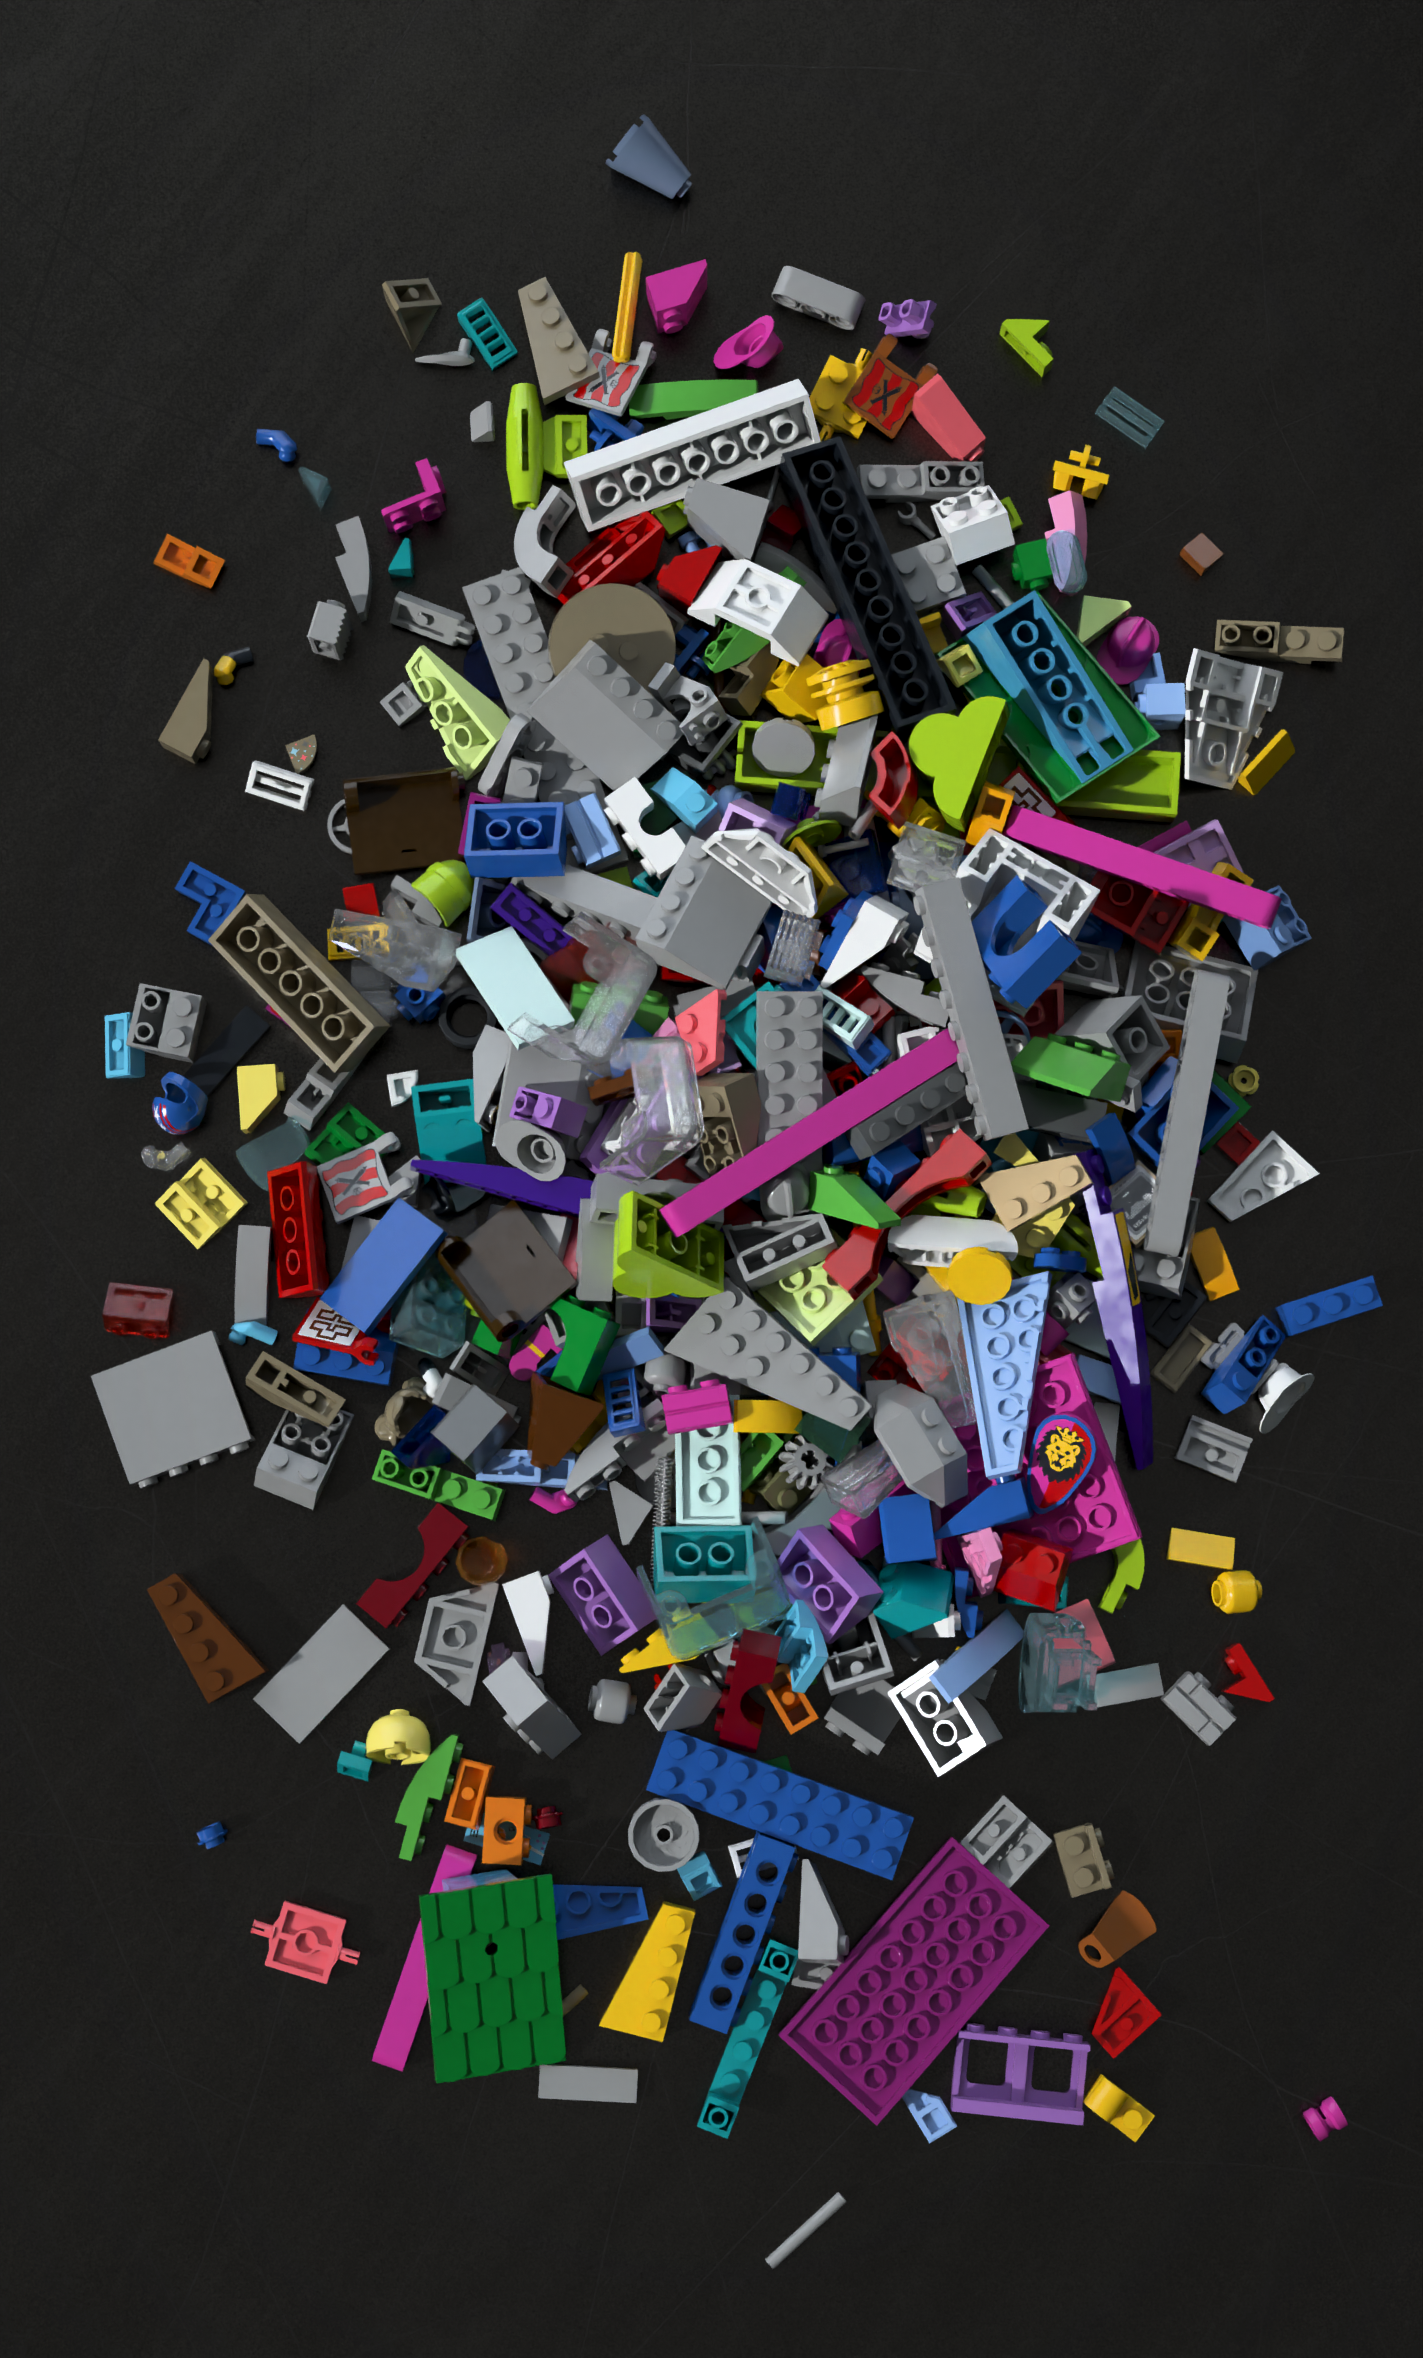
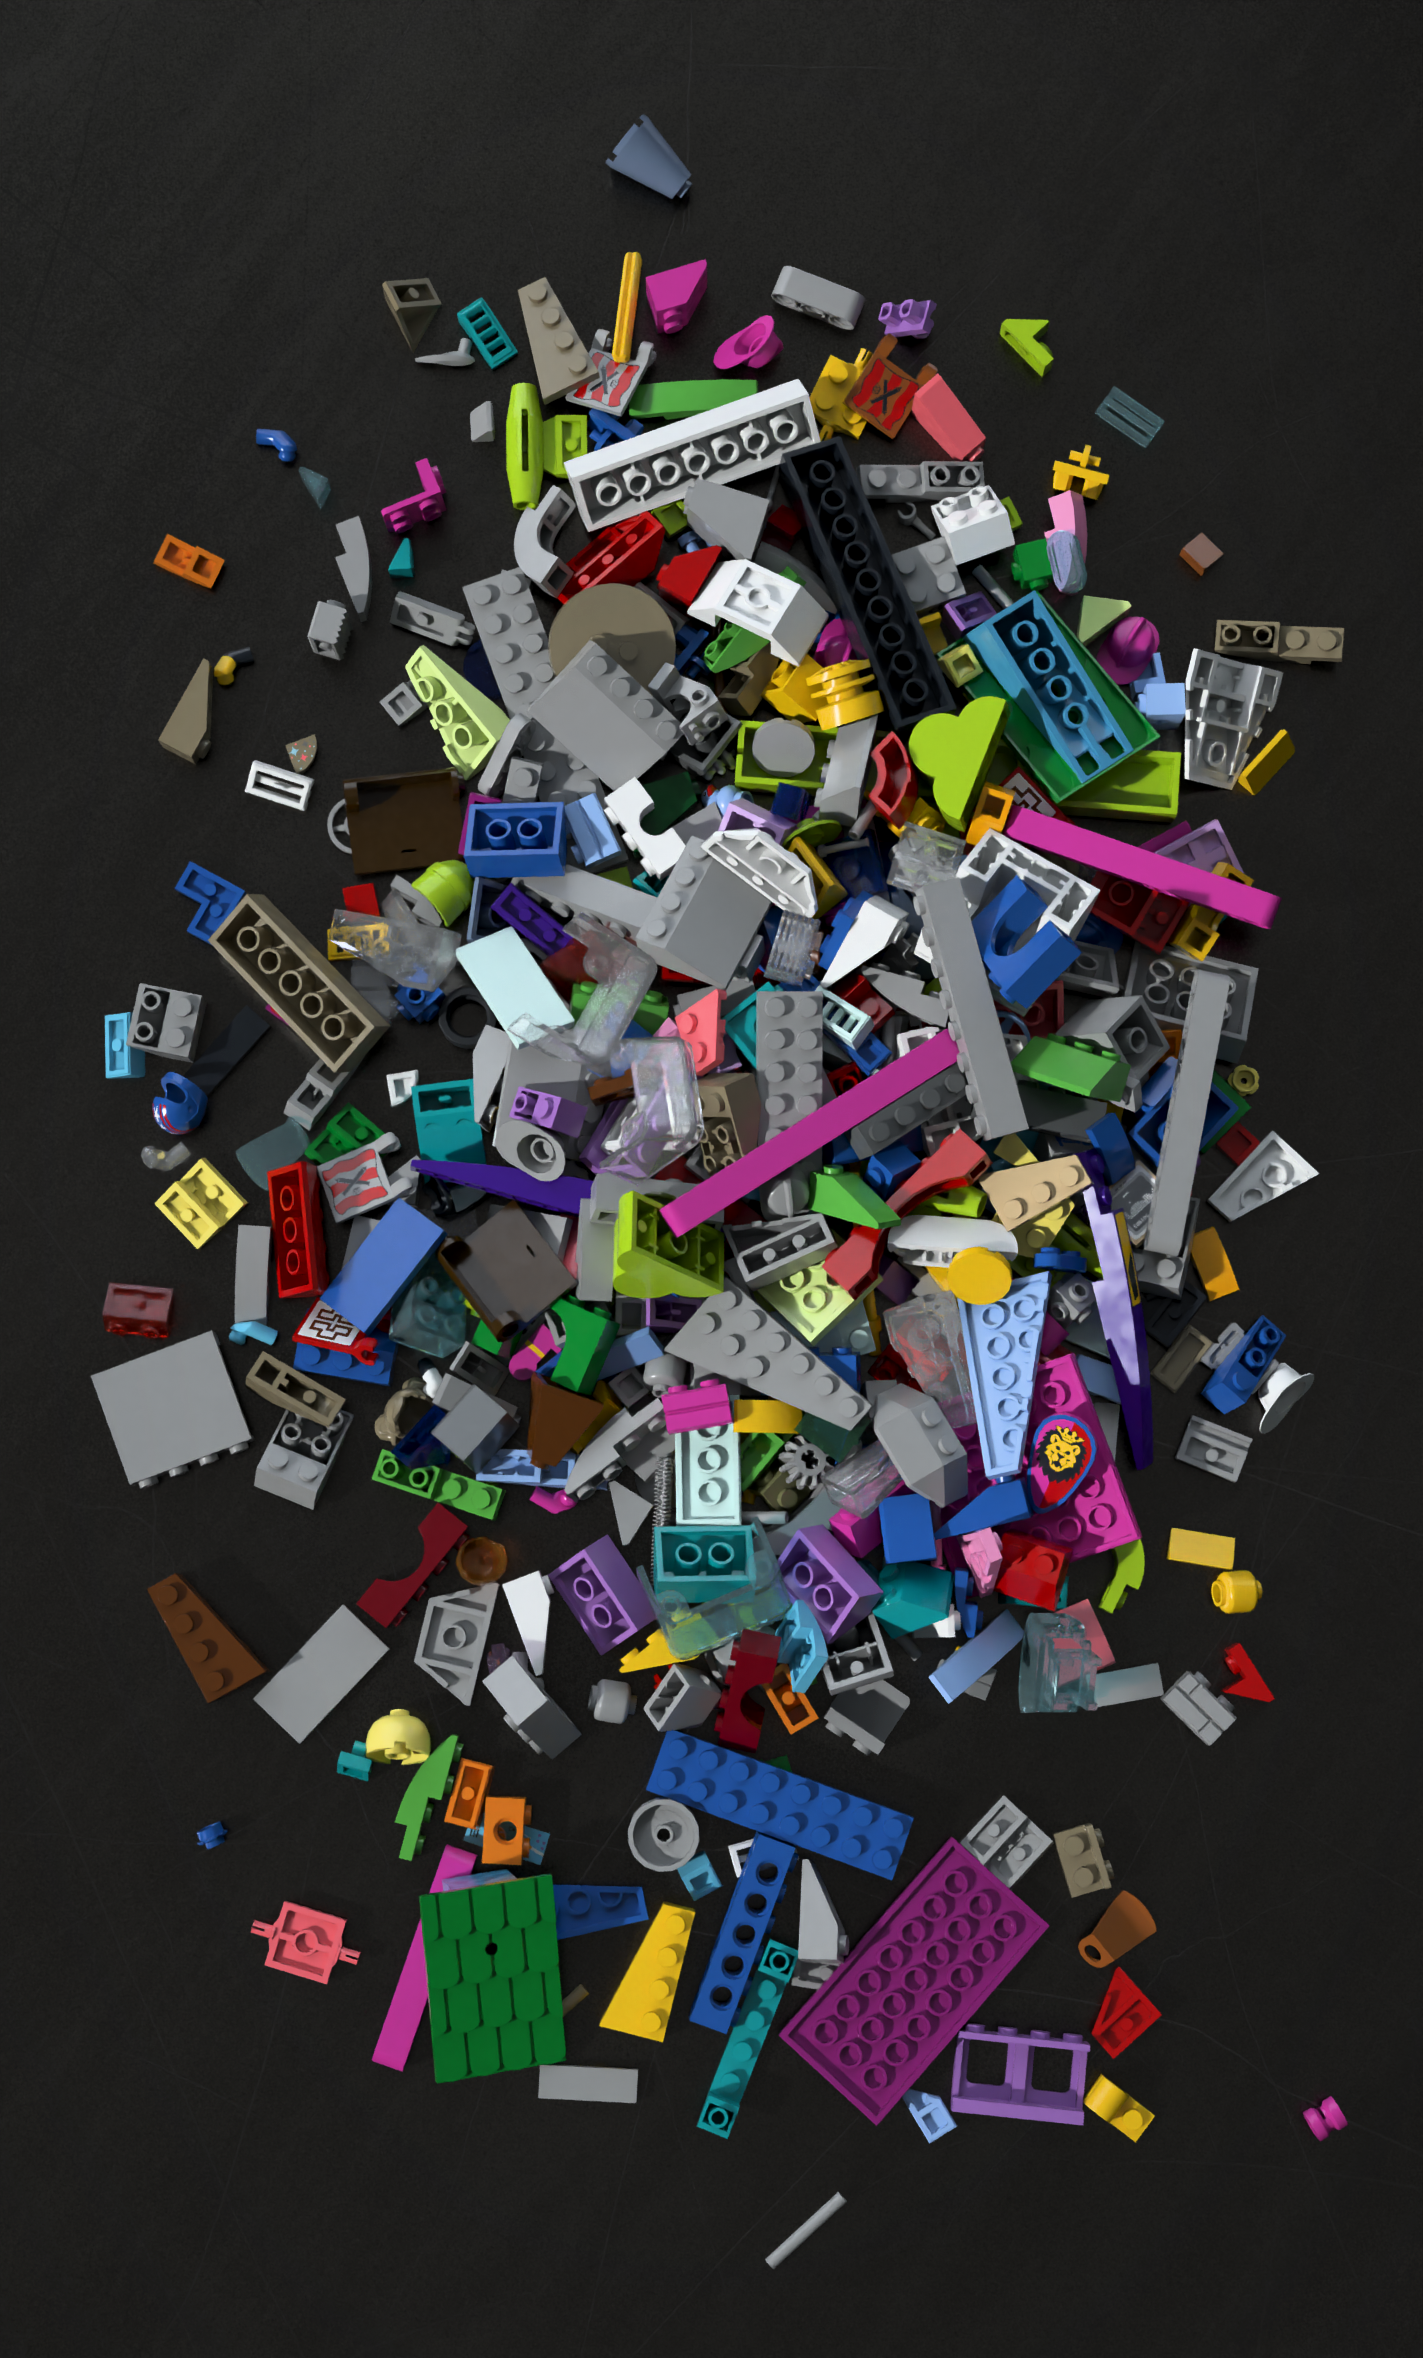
(258, 1093): light yellow slope -> none
(547, 1818): dark red plate -> none
(629, 1426): blue slope -> none
(685, 799): medium azure slope -> none
(944, 1731): light grey slope -> none
(1265, 945): medium blue slope -> none
(1329, 1306): blue brick -> none

